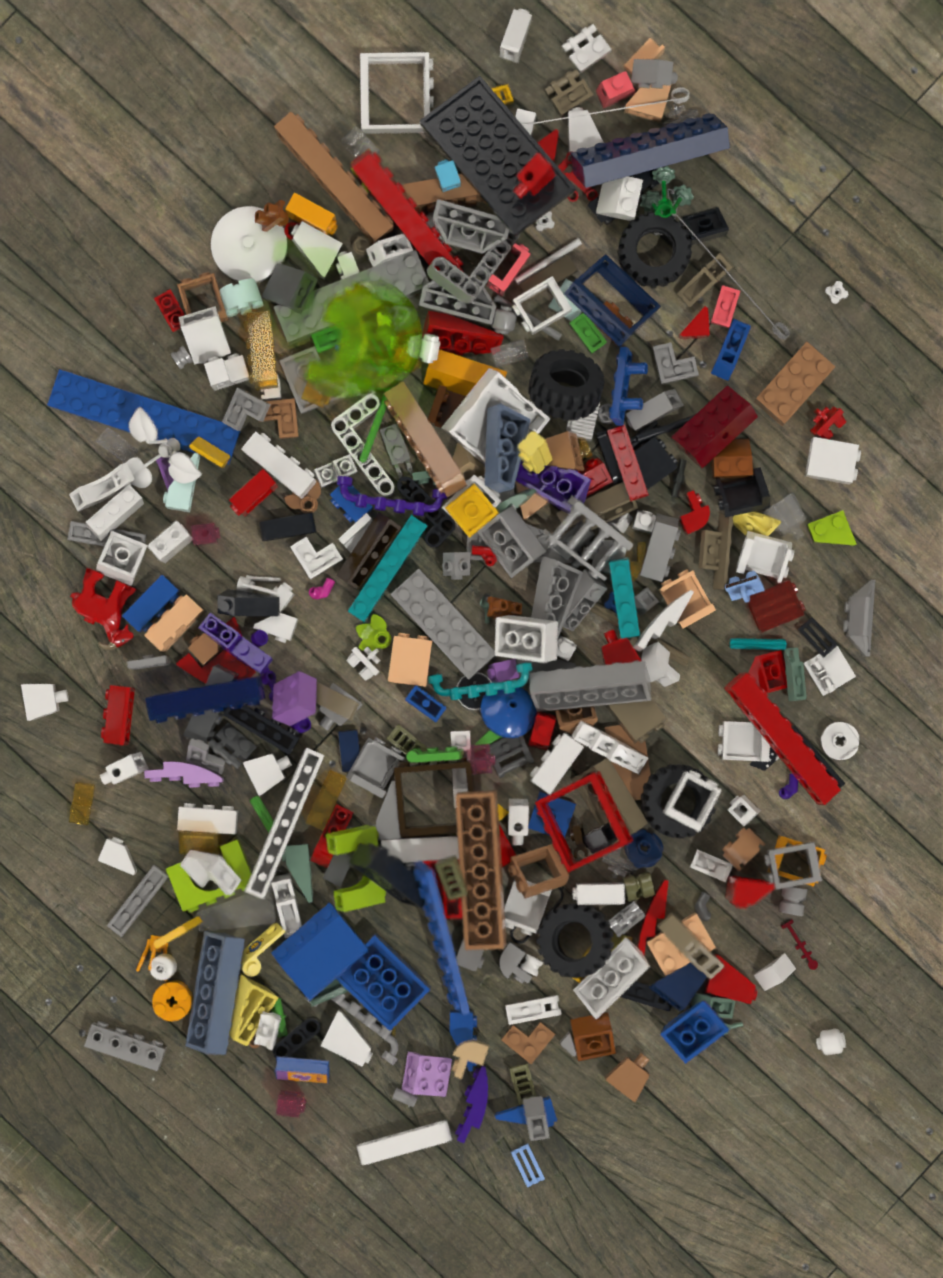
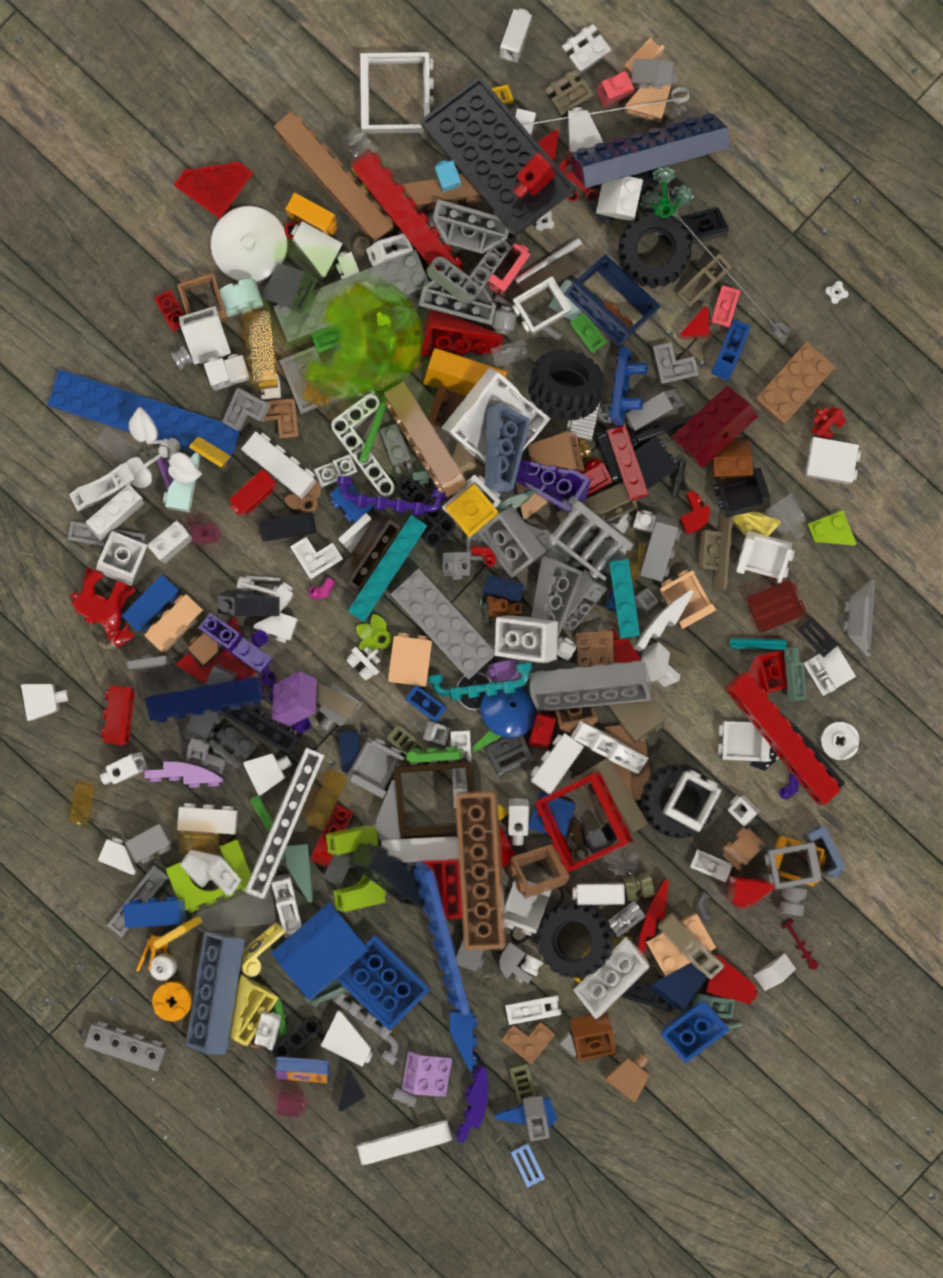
(150, 842): none -> light grey brick
(154, 912): none -> blue brick
(214, 185): none -> red plate
(272, 216): dark orange hips -> none
(351, 1092): none -> black slope
(429, 348): white brick -> none
(436, 733): none -> white slope
(442, 871): olive slope -> none
(468, 1051): tan brick -> none
(481, 759): clear pink brick -> none
(503, 588): none -> dark blue brick
(534, 452): light yellow brick -> none
(595, 649): none -> medium nougat hinge
(640, 858): dark blue plate -> none
(744, 588): light blue hips -> none
(831, 1041): white head -> none
(837, 864): none -> sand blue panel

